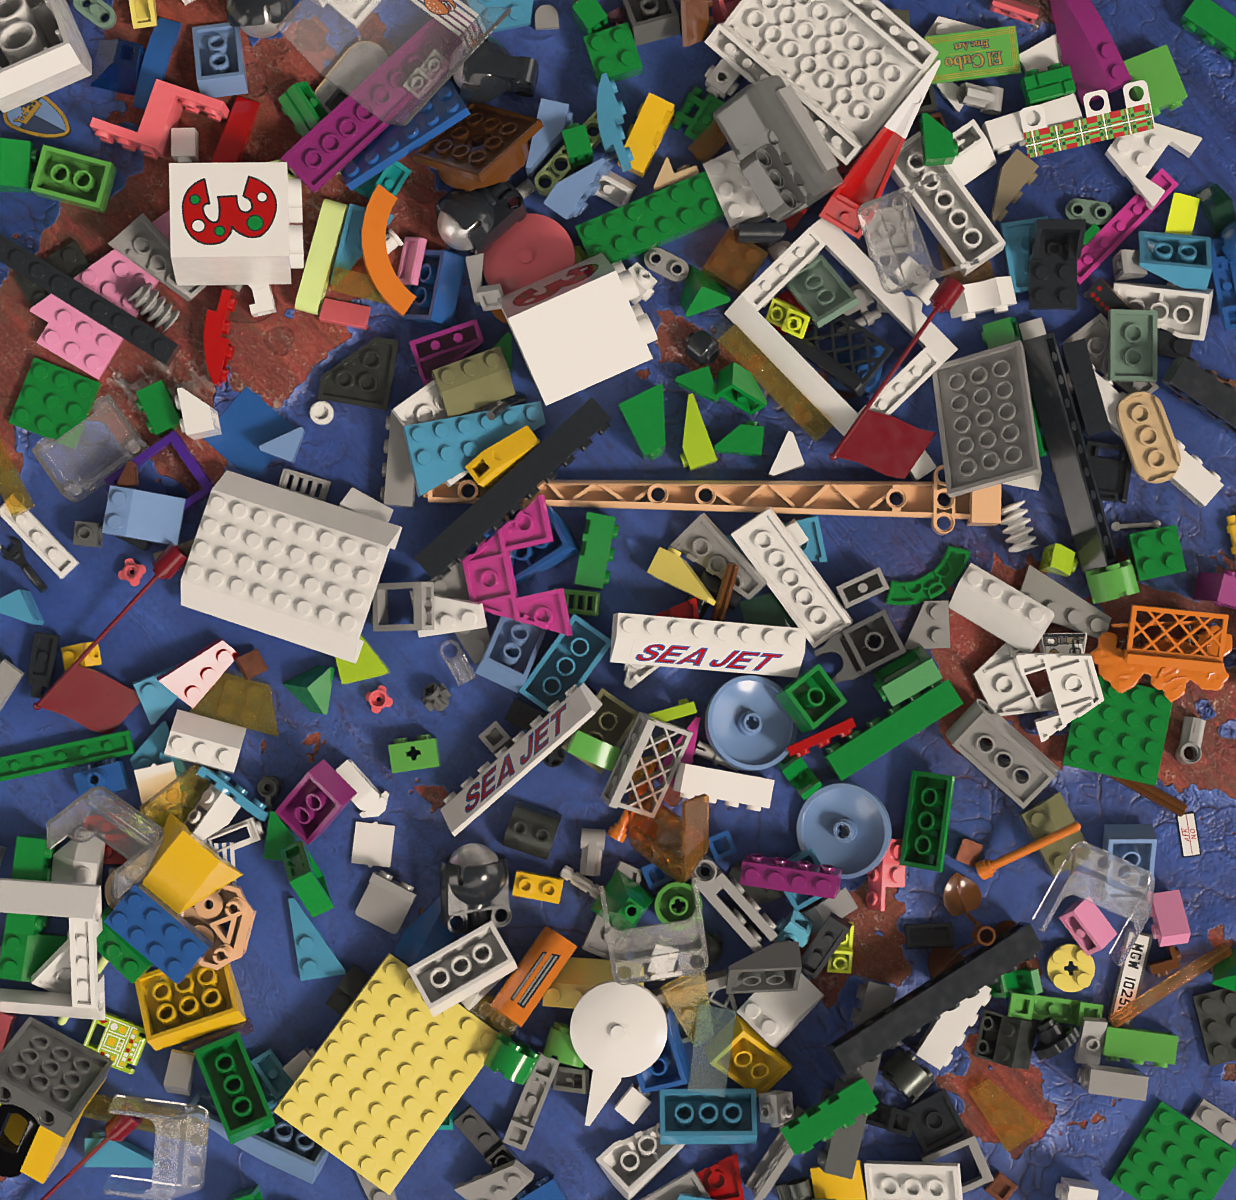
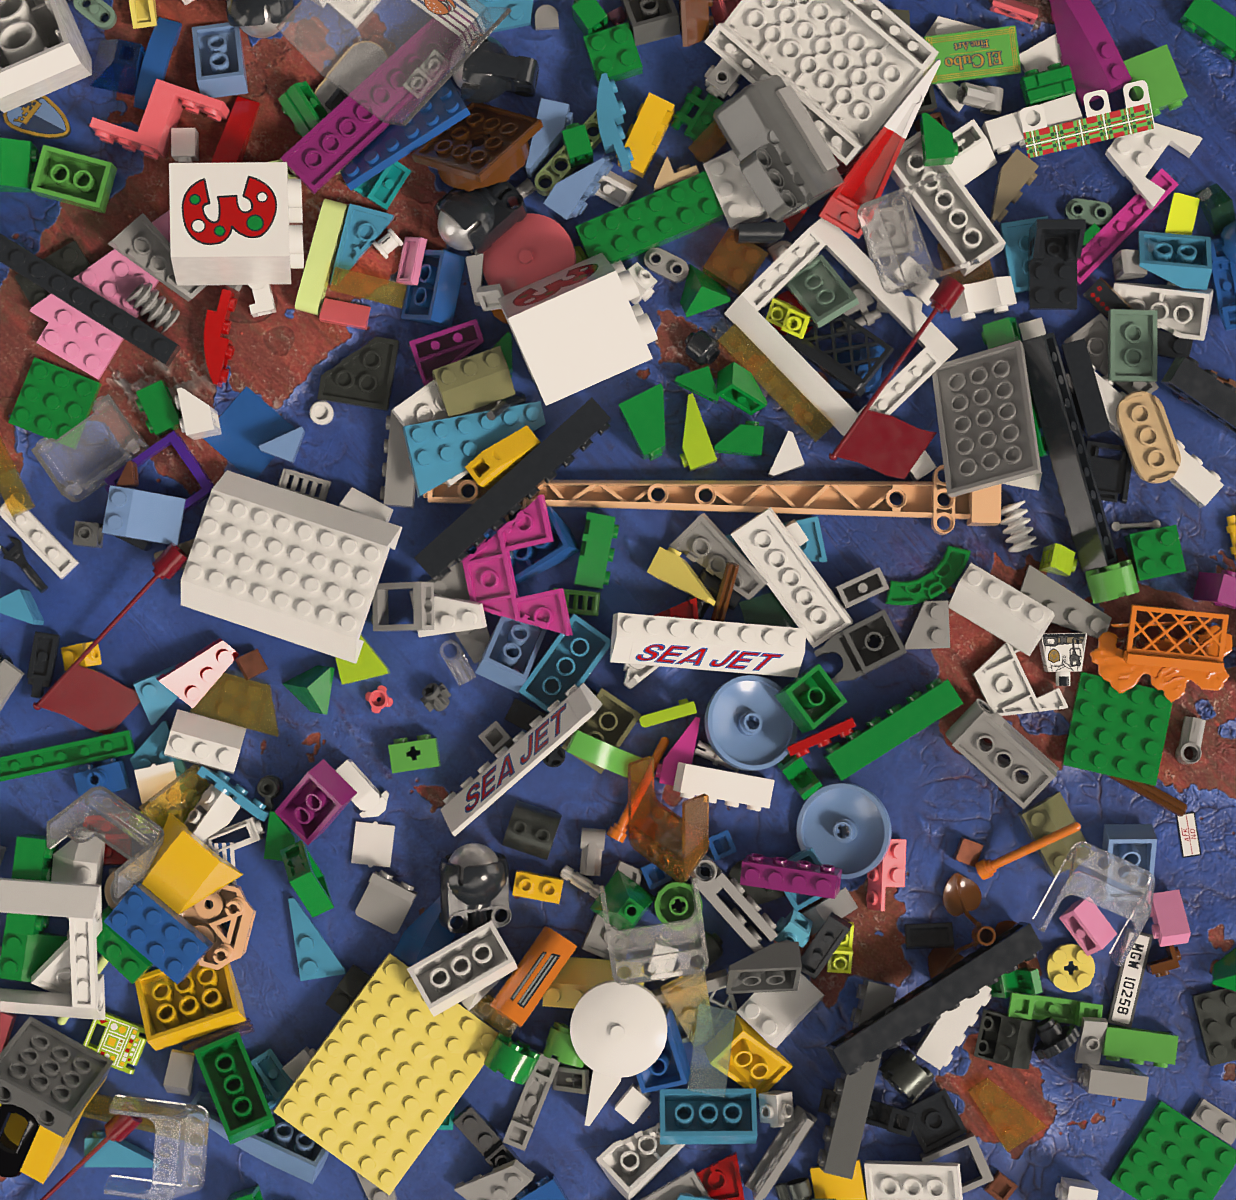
(139, 570): coral plate -> none
(375, 252): orange tile -> none
(628, 763): light grey fence -> none
(828, 1116): green wedge -> none
(906, 676): green window -> none
(927, 820): green slope -> none
(1072, 685): white wing -> none
(1170, 985): clear orange axle -> none

